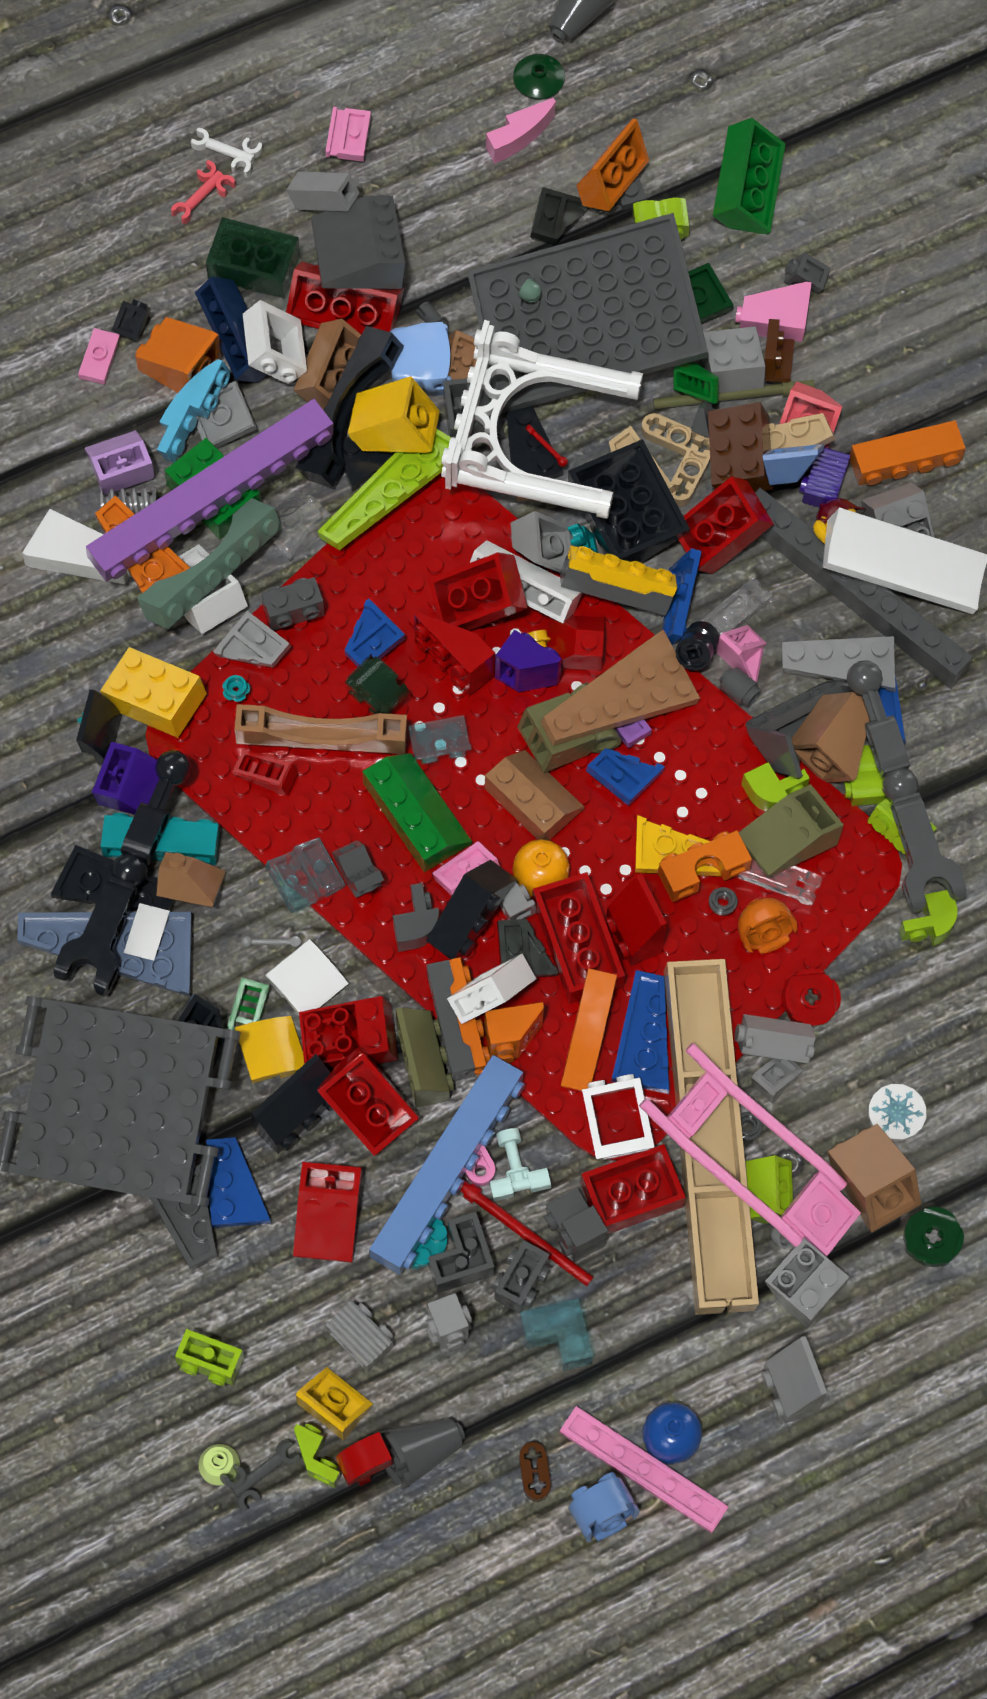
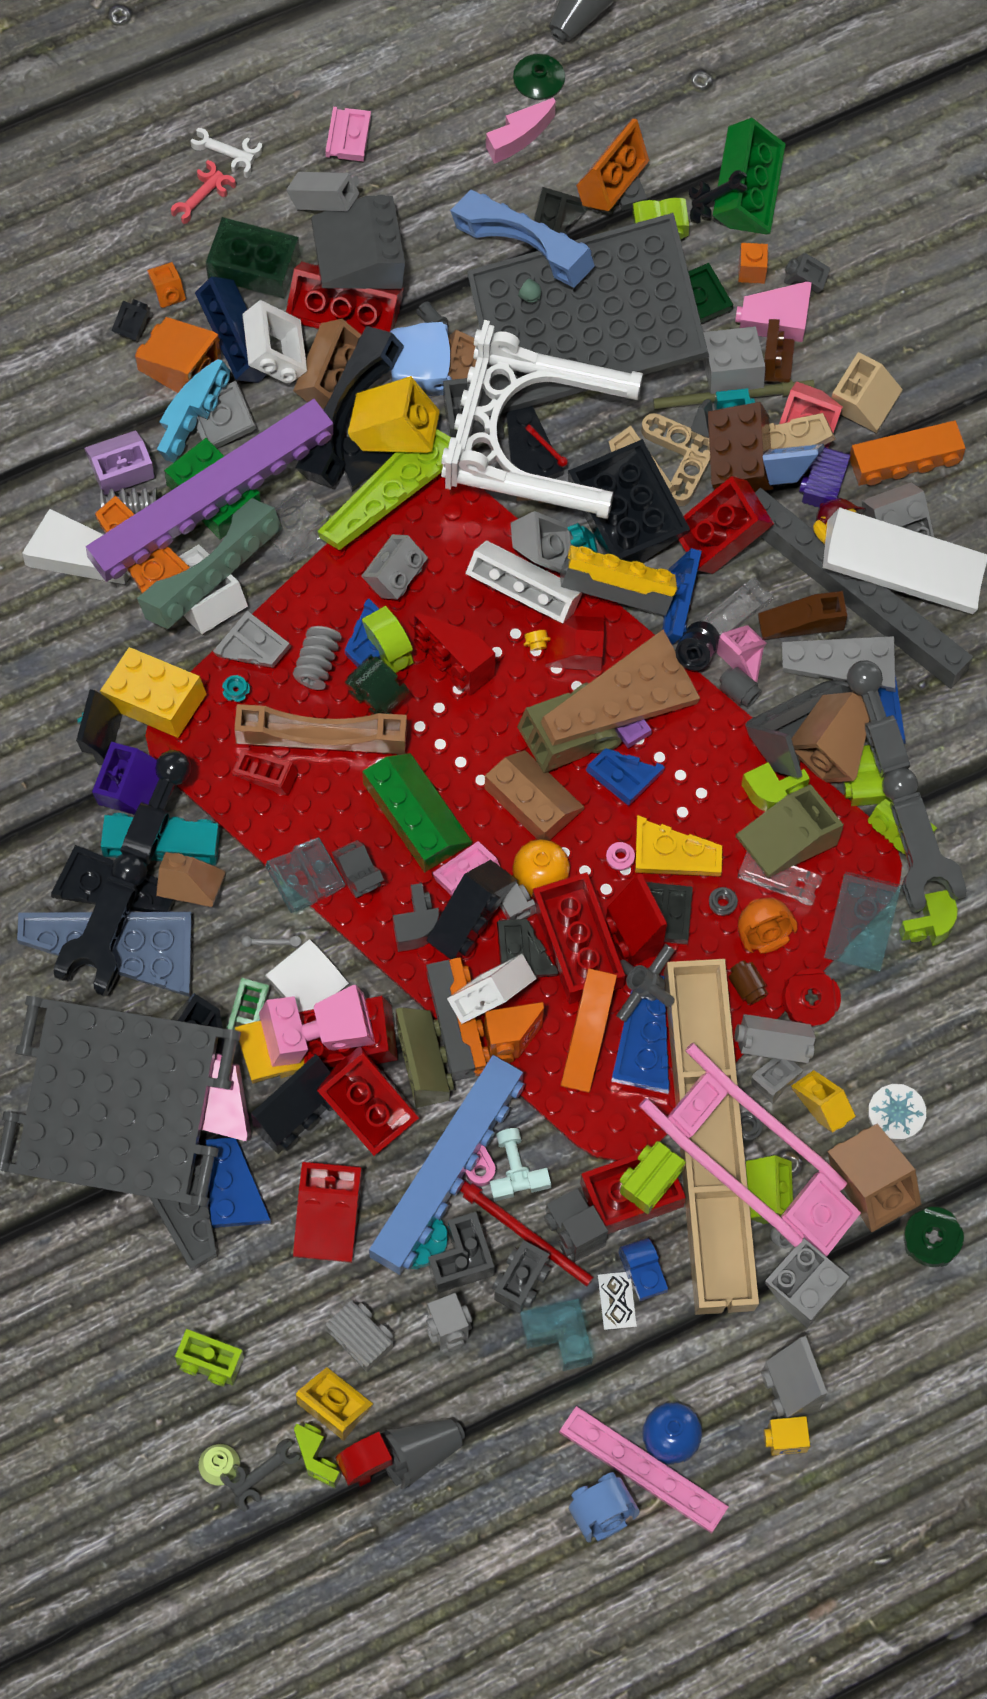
(99, 356): bright pink plate -> none
(146, 931): white sticker -> none
(167, 284): none -> orange bracket
(227, 1109): none -> bright pink slope
(283, 1031): none -> bright pink brick
(292, 603): dark grey brick -> none
(316, 656): none -> light grey piece
(341, 1021): none -> bright pink torso
(388, 638): none -> lime brick
(394, 567): none -> light grey brick
(439, 738): clear light blue bracket -> none
(478, 592): red brick -> none
(484, 217): none -> medium blue arch
(526, 664): dark purple slope -> none
(527, 1471): reddish brown beam -> none
(617, 1301): none -> white sticker
(620, 864): none -> bright pink plate
(621, 1148): white window -> none
(643, 1268): none -> blue brick
(646, 983): none -> dark grey bar
(652, 1176): none -> lime brick
(675, 906): none -> pearl dark grey wing
(694, 387): green slope -> none
(705, 196): none -> black bar
(724, 853): orange arch -> none
(732, 398): none -> teal bracket
(748, 982): none -> reddish brown brick
(753, 263): none -> orange brick
(787, 1436): none -> yellow brick
(805, 616): none -> reddish brown slope
(824, 1100): none -> yellow slope
(862, 921): none -> clear light blue slope
(866, 392): none -> tan slope

